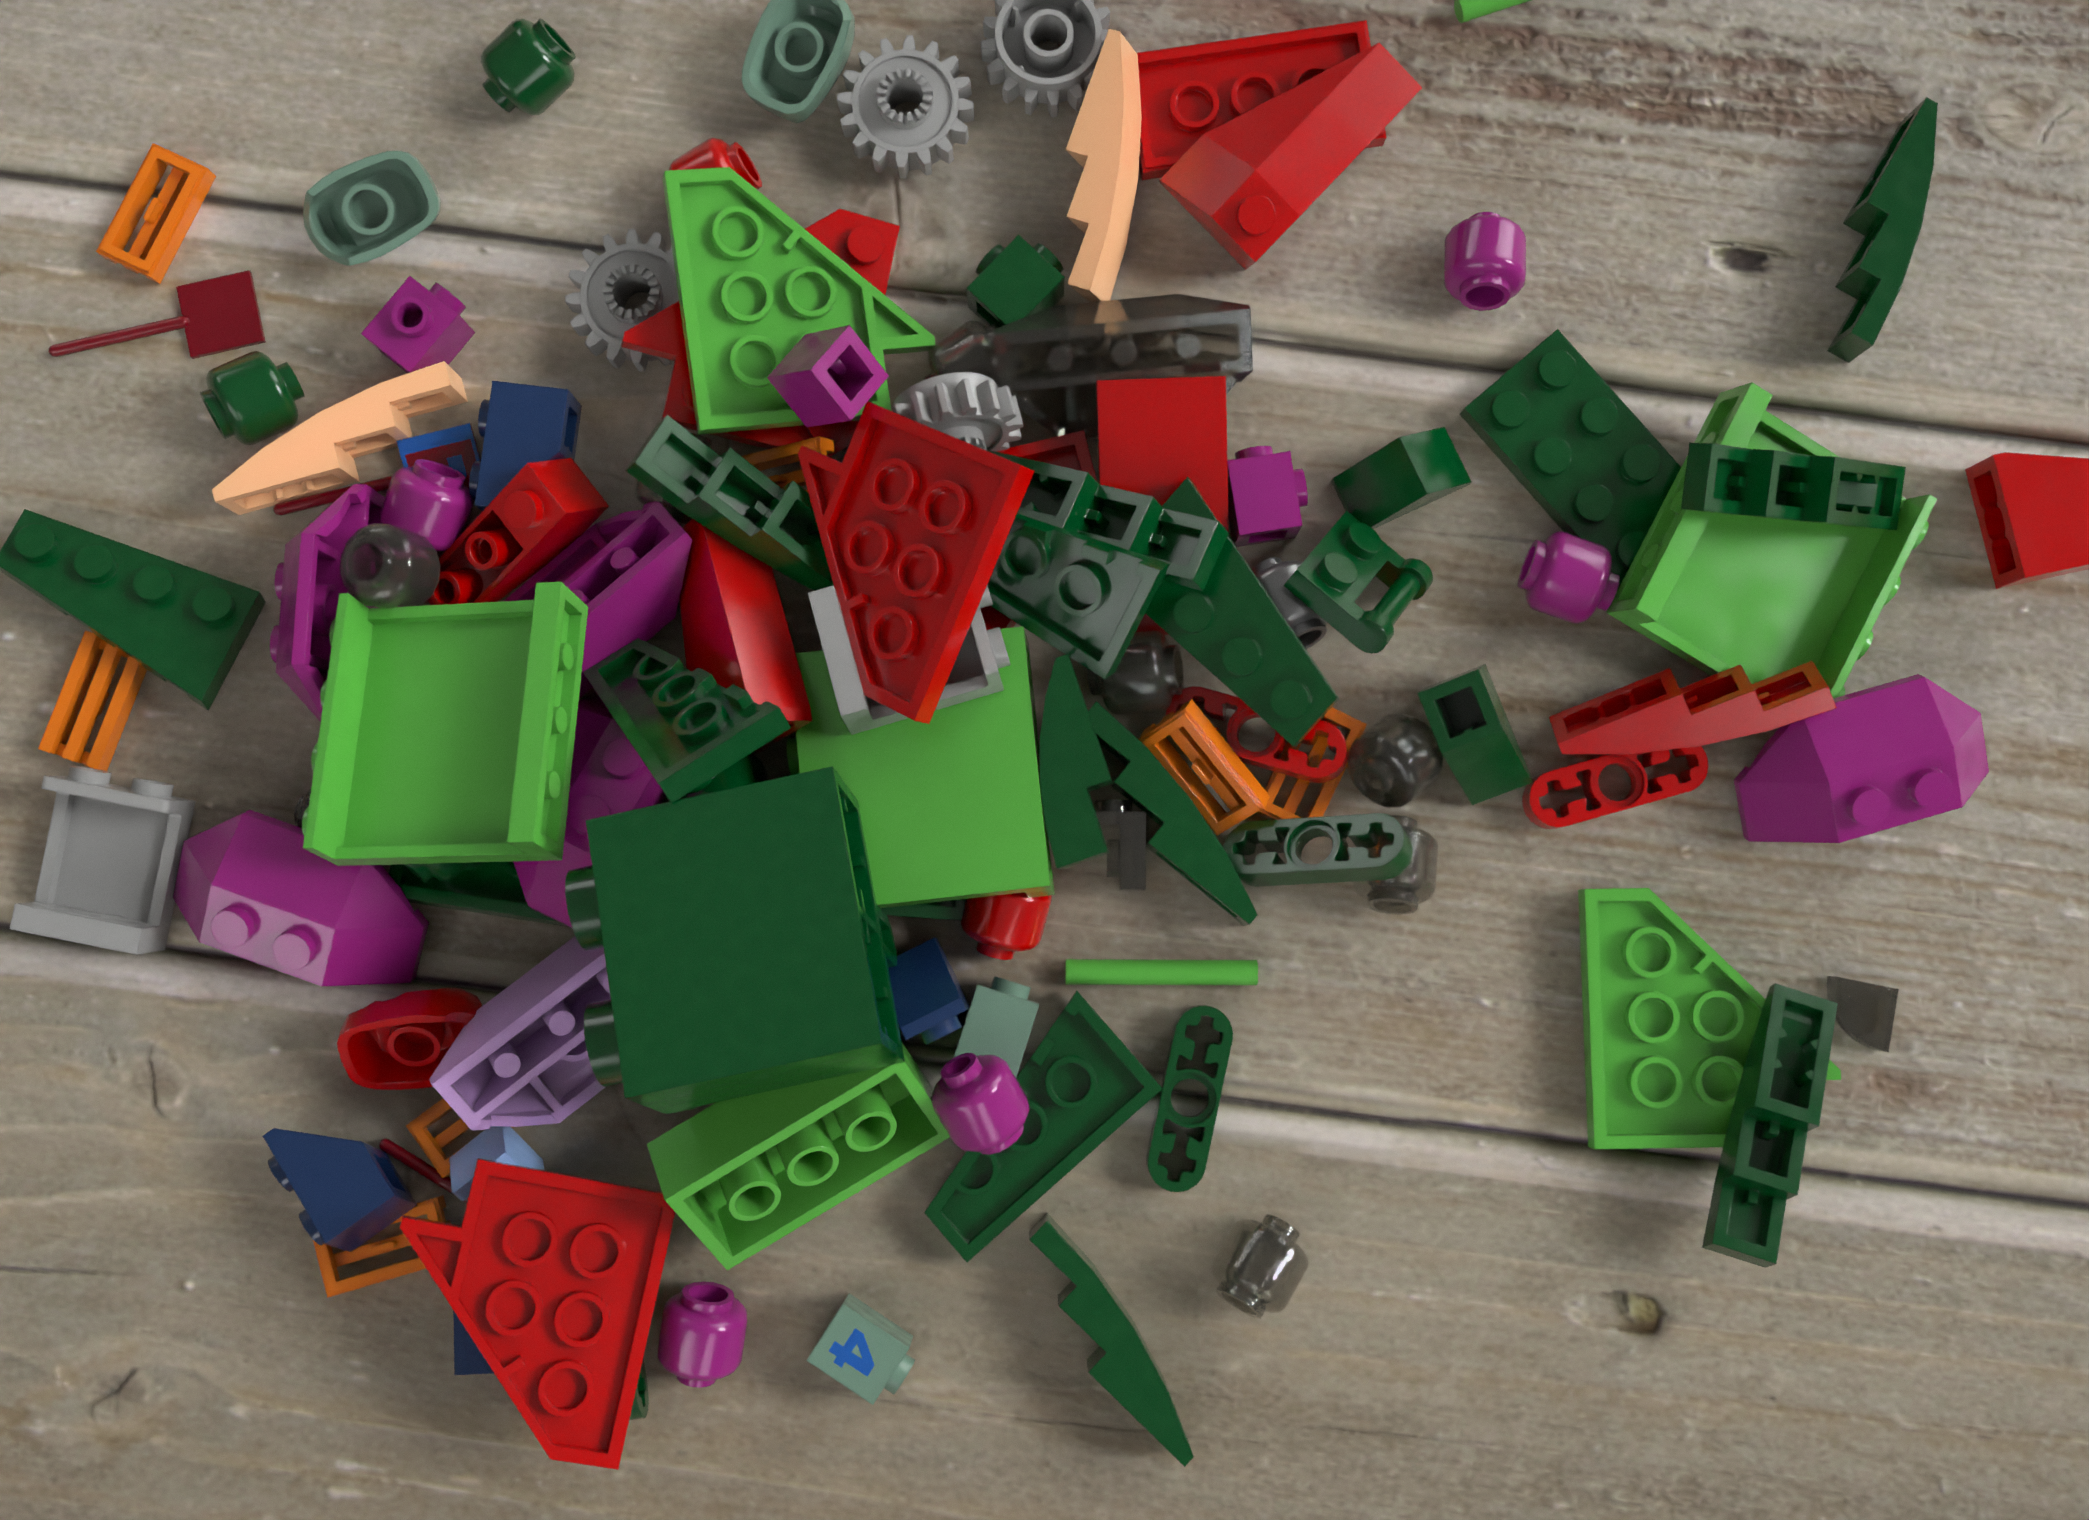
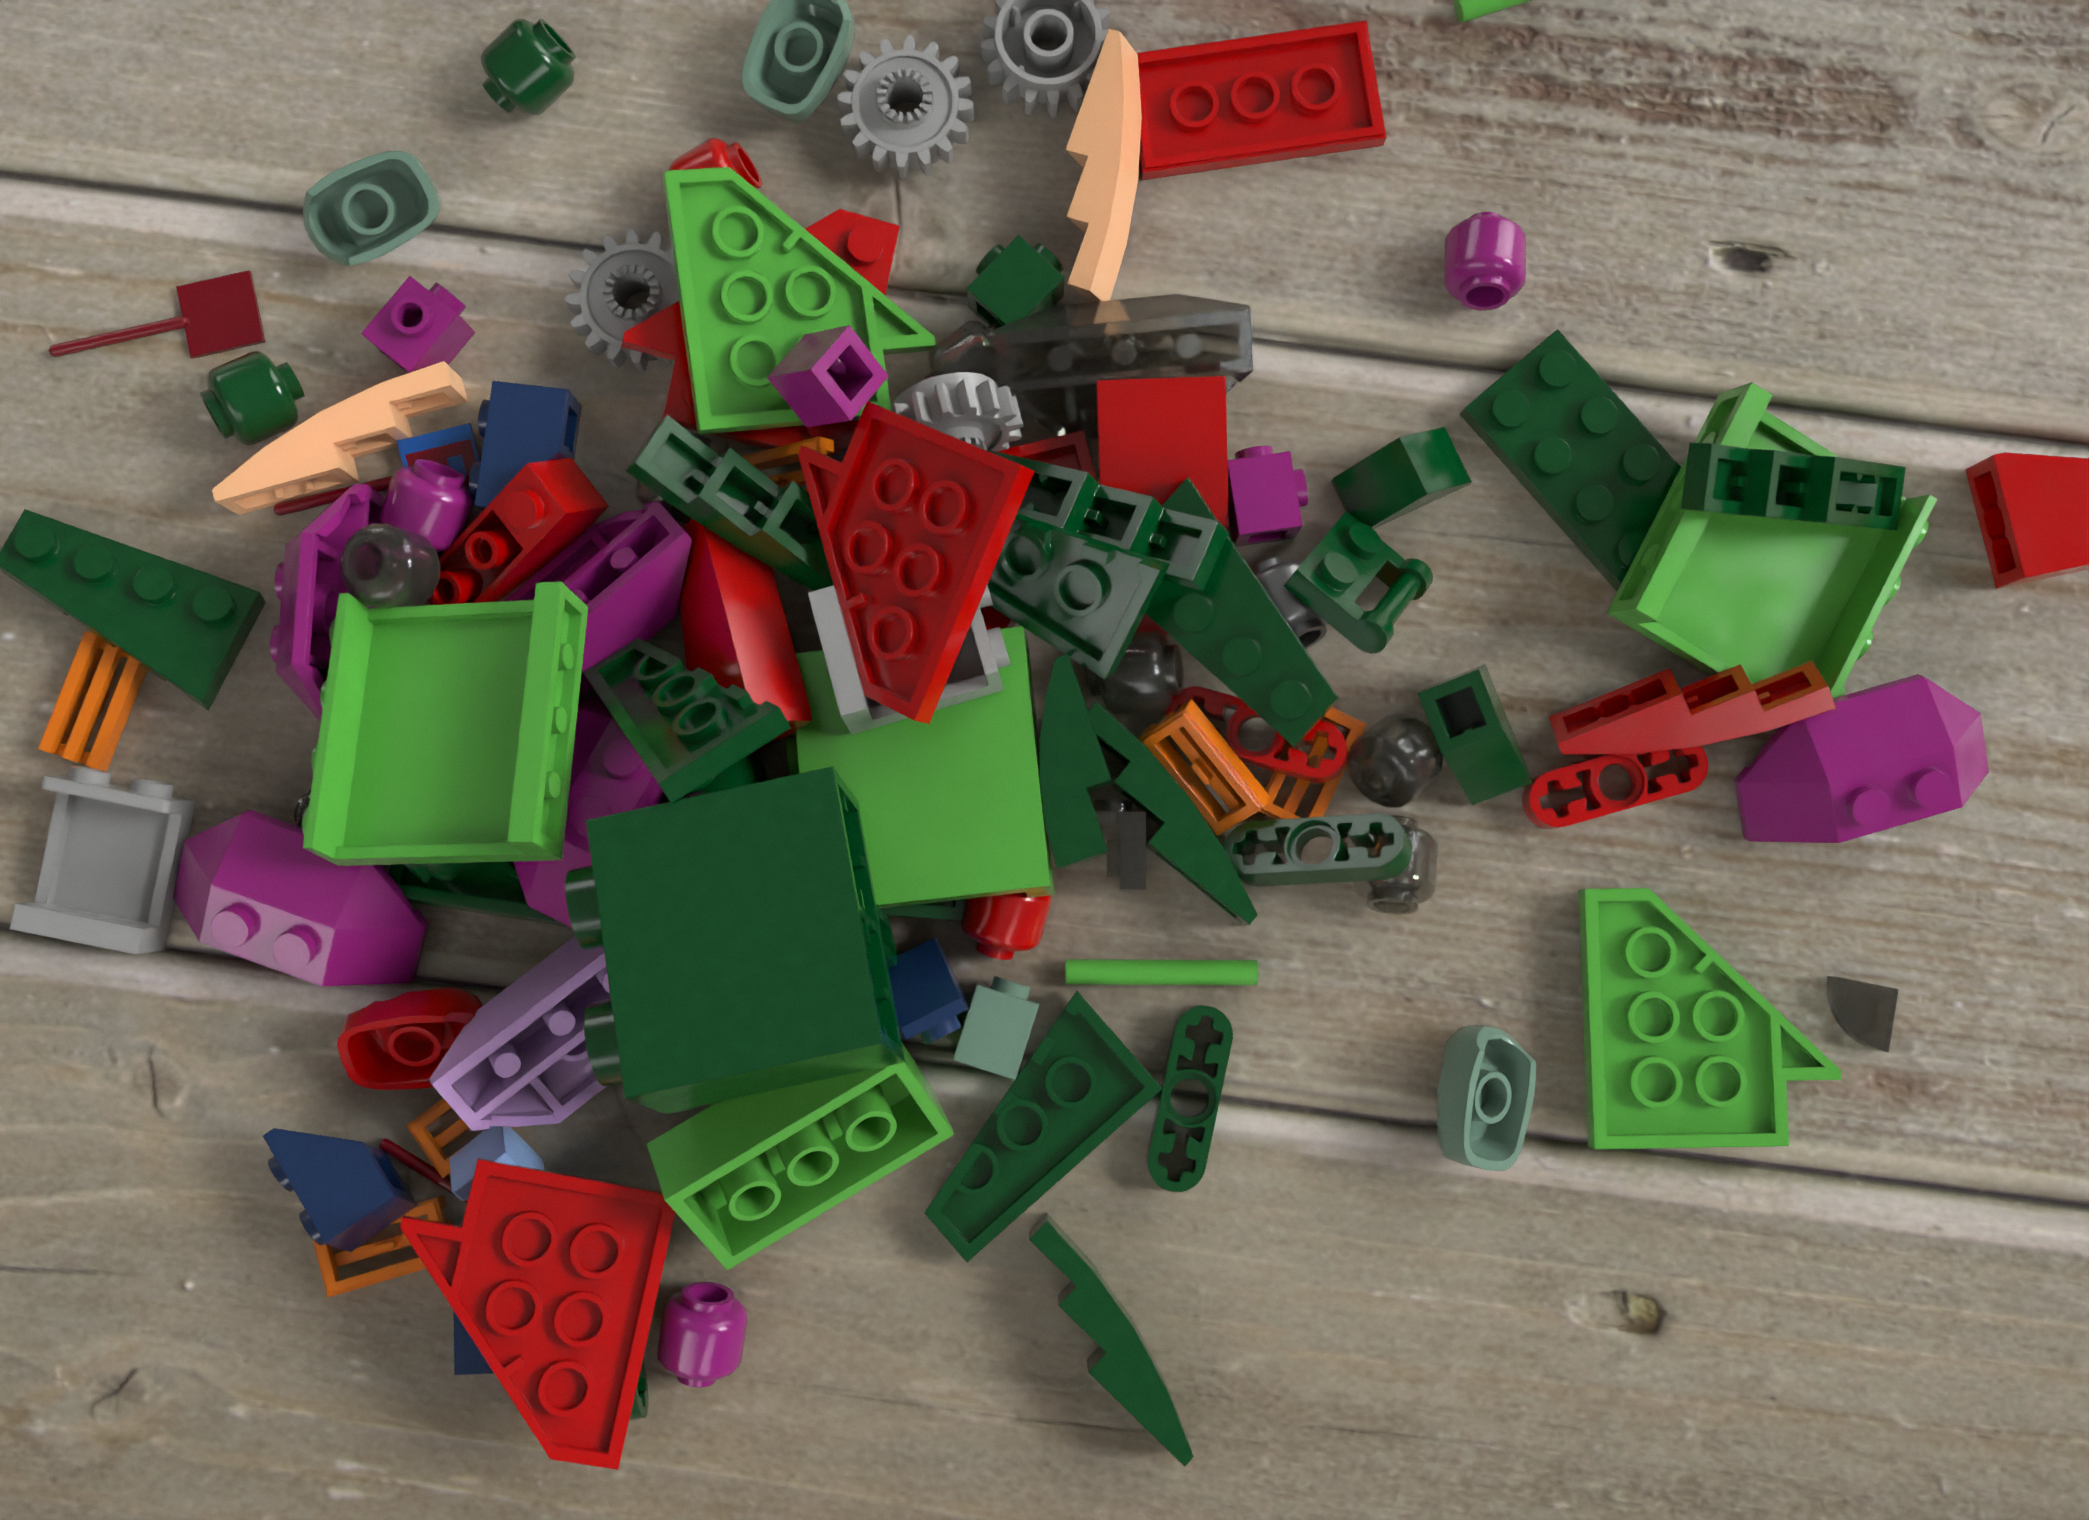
(165, 218): orange tile -> none
(863, 1350): sand green brick -> none
(980, 1103): magenta head -> none
(1260, 1265): clear smoke head -> none
(1276, 159): red wedge -> none
(1484, 1098): none -> sand green piece
(1568, 577): magenta head -> none
(1769, 1125): dark green slope -> none
(1890, 219): dark green slope -> none

